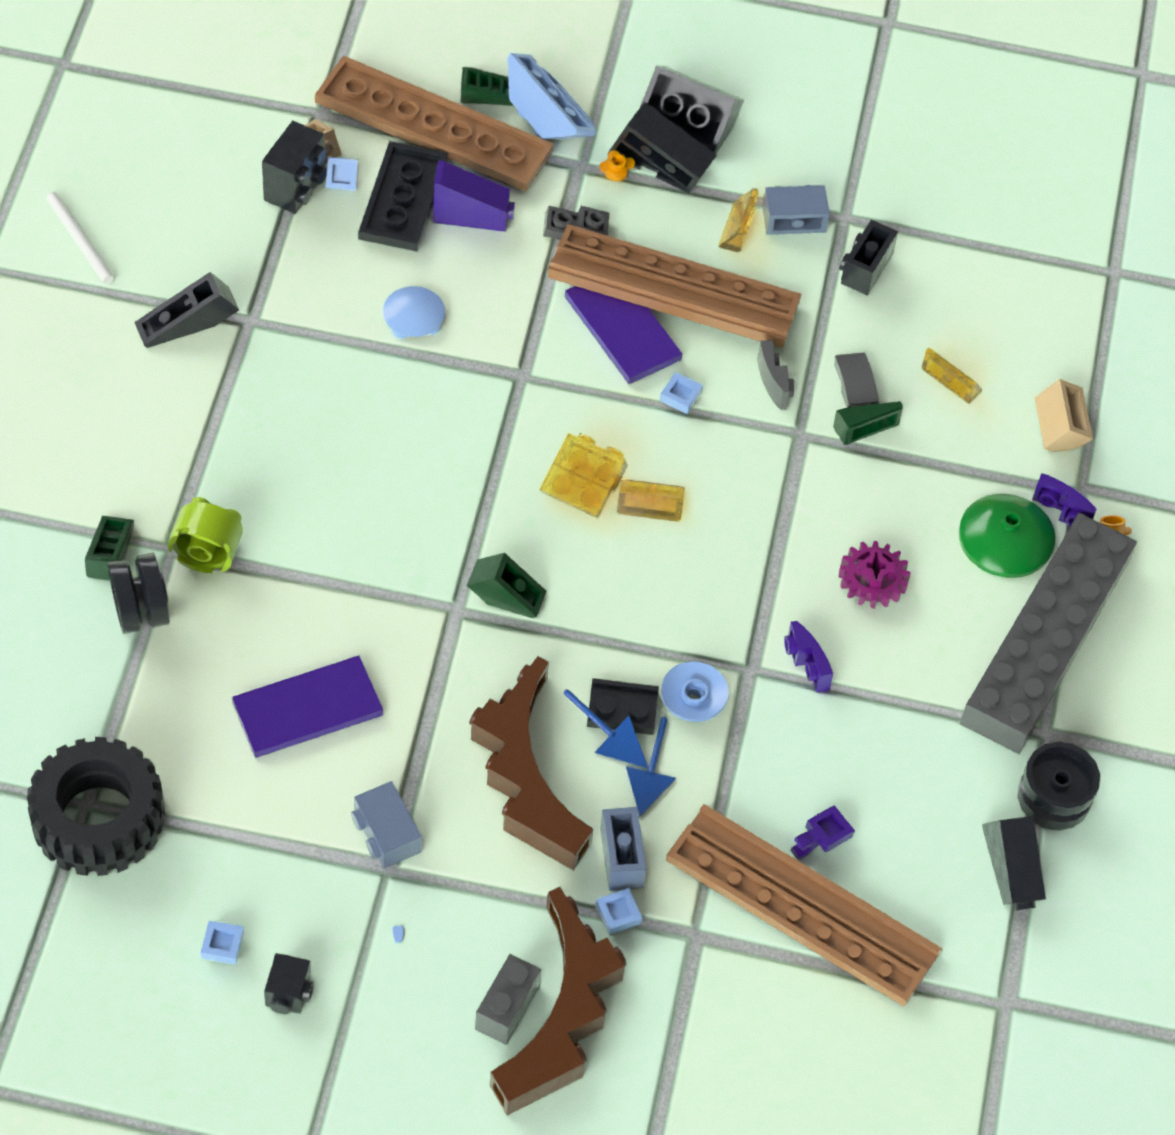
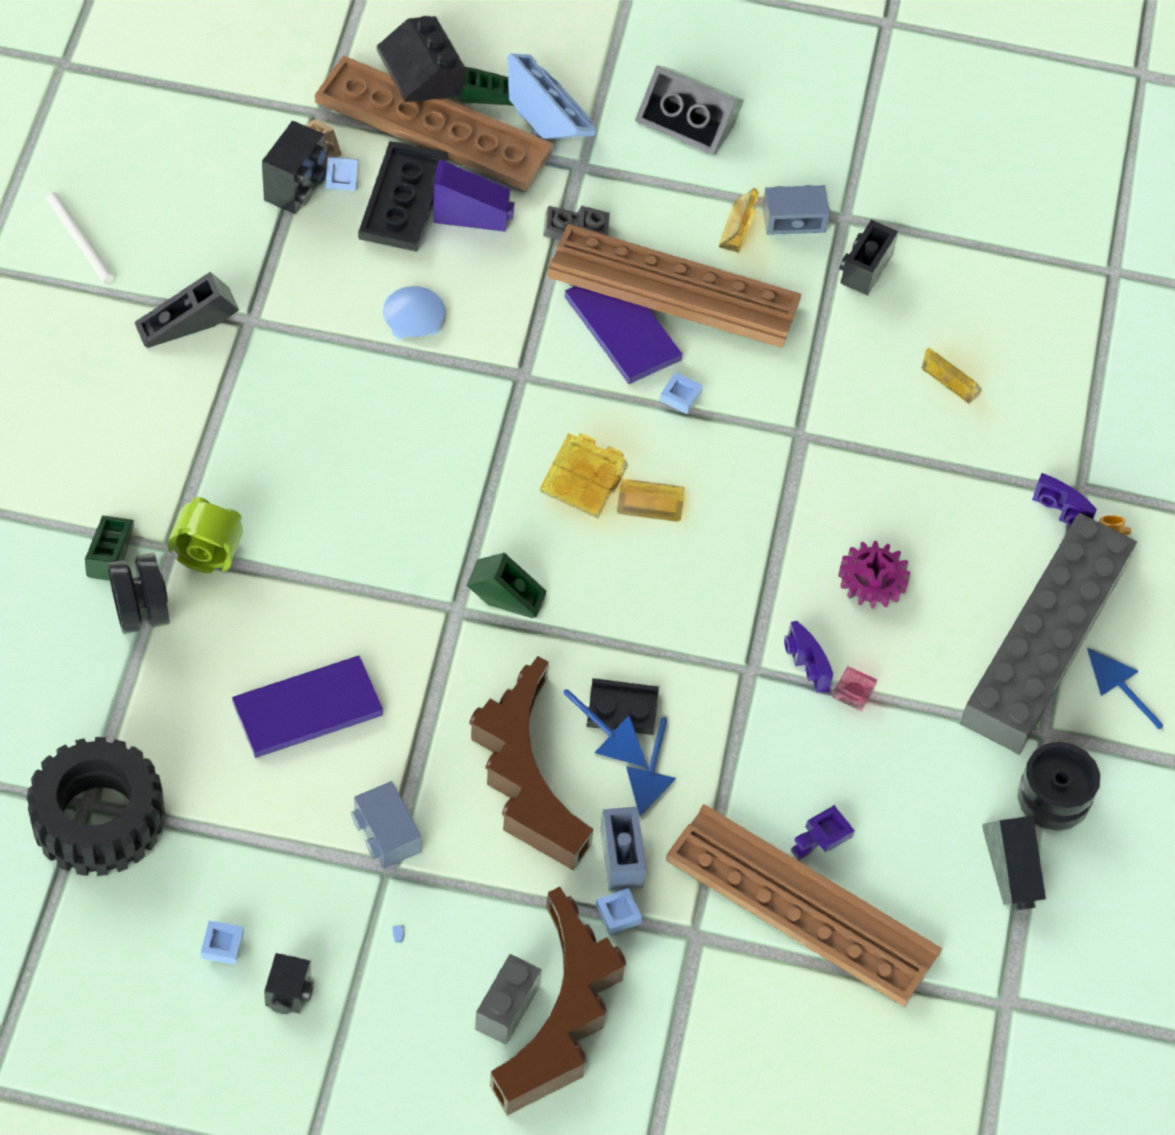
(422, 60): none -> black slope
(616, 166): light orange plate -> none
(663, 148): black wedge -> none
(697, 680): light blue dish -> none
(774, 376): dark grey slope -> none
(854, 688): none -> clear pink plate
(856, 379): dark grey slope -> none
(864, 421): dark green slope -> none
(1003, 547): green dish -> none
(1063, 417): tan brick -> none
(1111, 674): none -> blue piece

